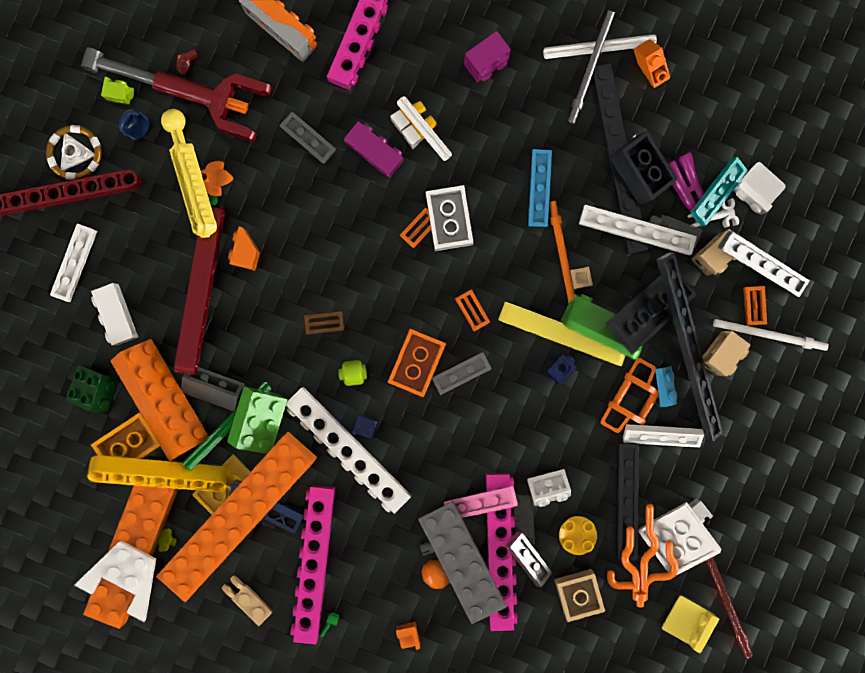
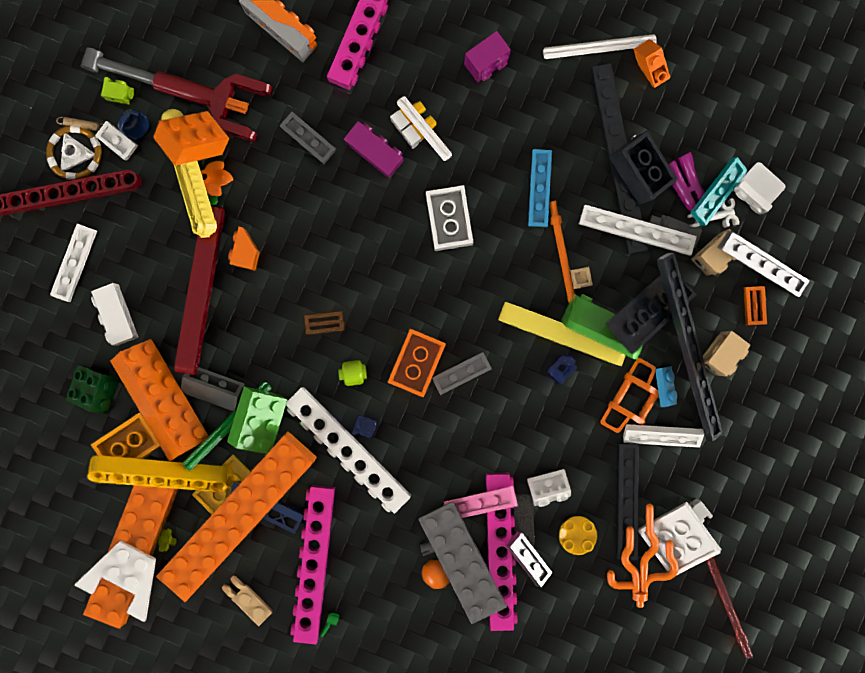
(80, 123): none -> tan piece
(116, 140): none -> white plate
(184, 60): clear red arm -> none
(191, 138): none -> orange brick
(408, 239): orange tile -> none
(408, 635): orange panel -> none
(480, 324): orange tile -> none
(578, 103): flat silver bar -> none
(579, 595): tan brick -> none
(690, 623): light yellow bracket -> none
(805, 342): white bar -> none

